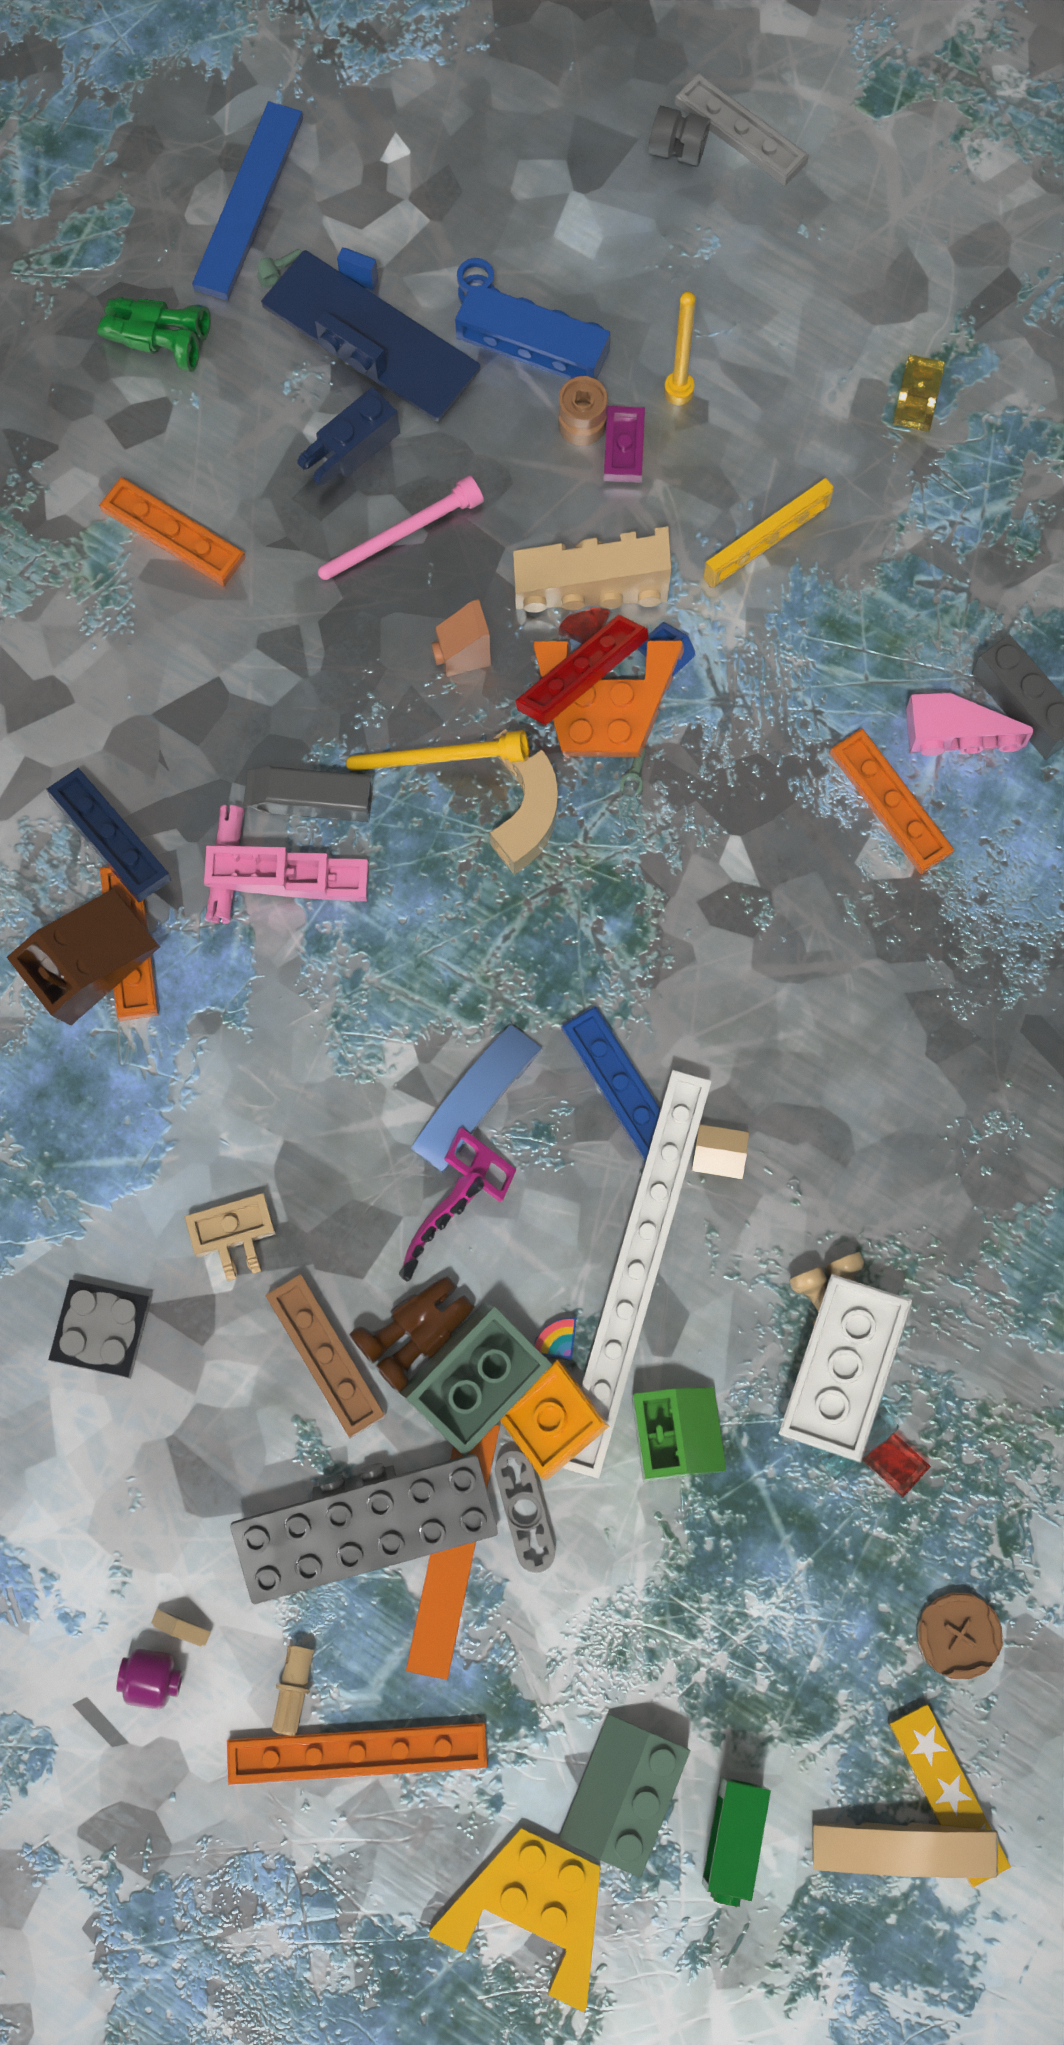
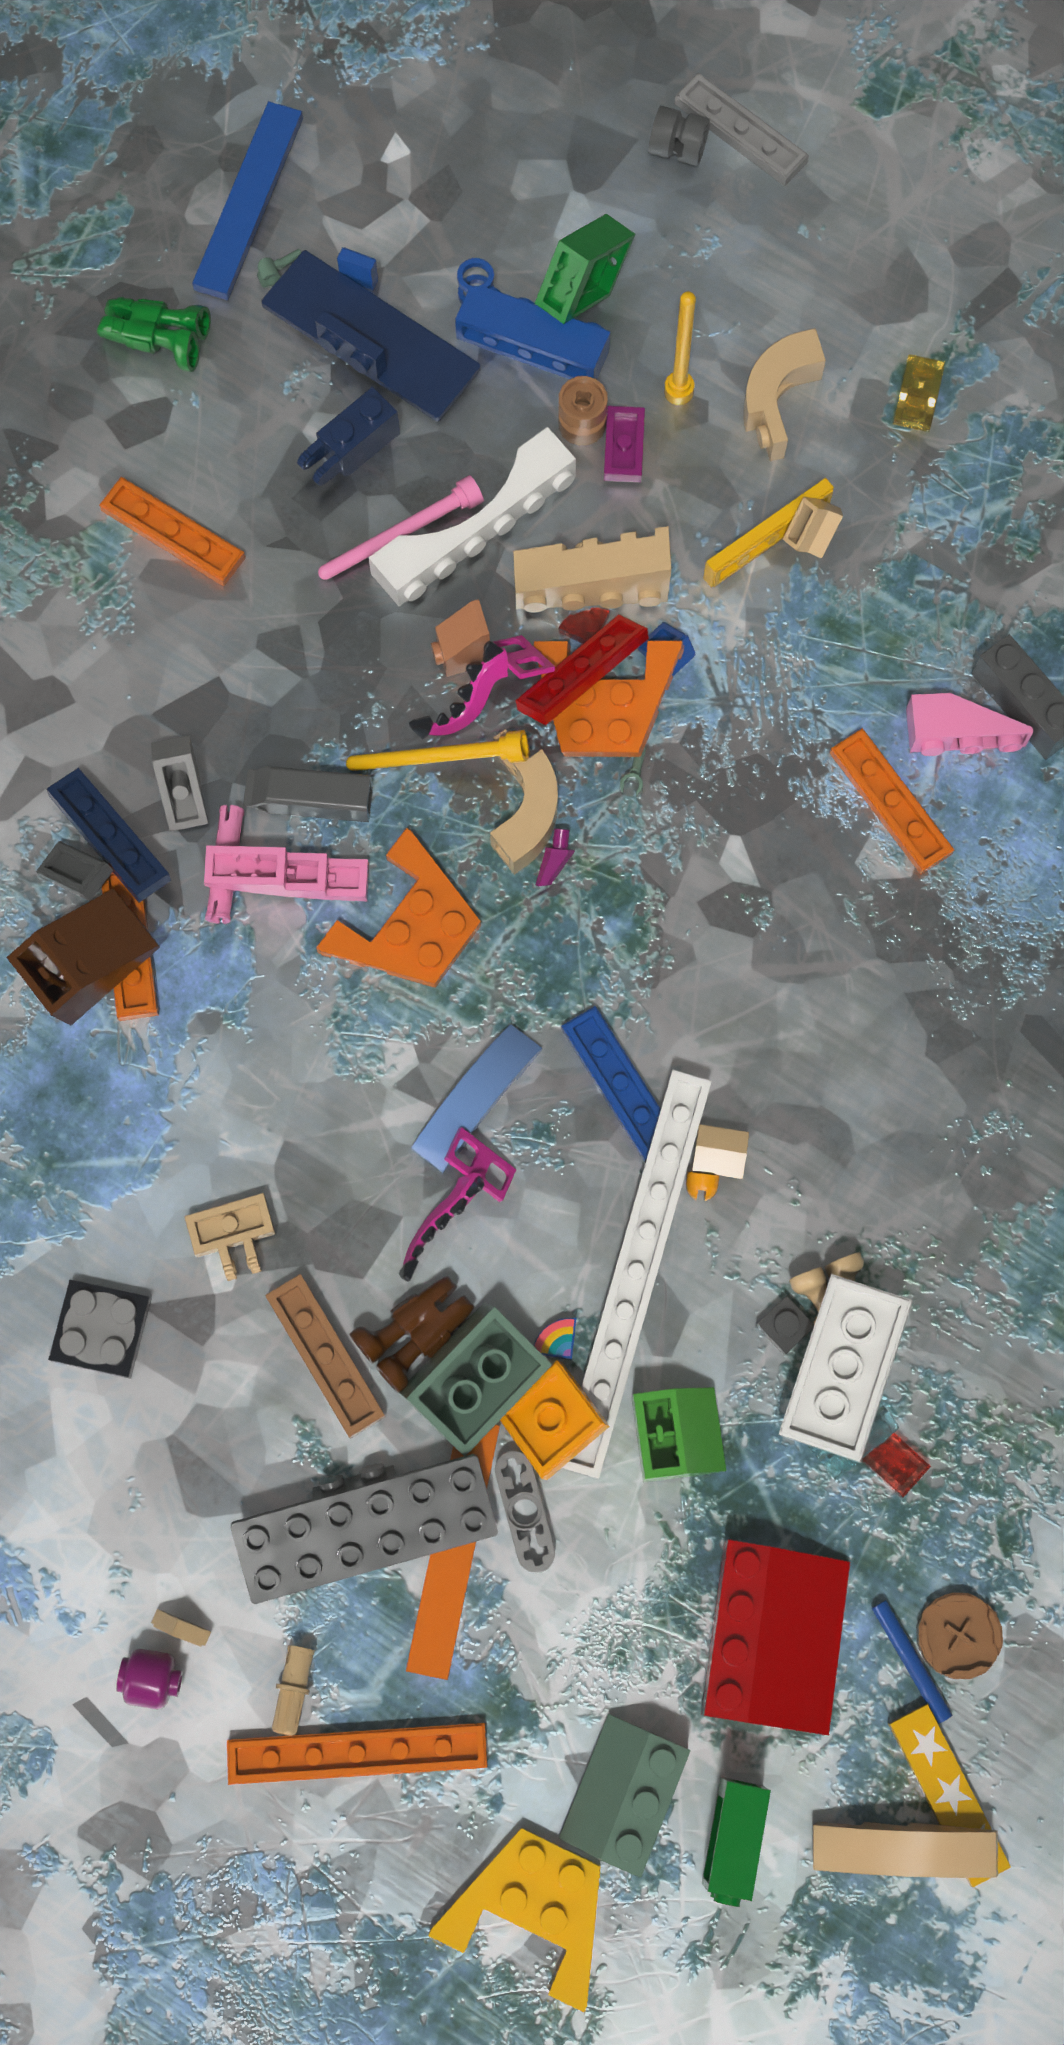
(74, 870): none -> dark grey tile
(179, 782): none -> light grey slope
(415, 561): none -> white arch
(423, 931): none -> orange wing
(483, 676): none -> dark pink piece
(554, 857): none -> magenta bar
(583, 268): none -> green window
(702, 1181): none -> light orange hinge
(776, 1638): none -> red slope
(783, 365): none -> tan arch
(785, 1325): none -> dark grey plate
(813, 526): none -> tan piece
(912, 1661): none -> blue bar

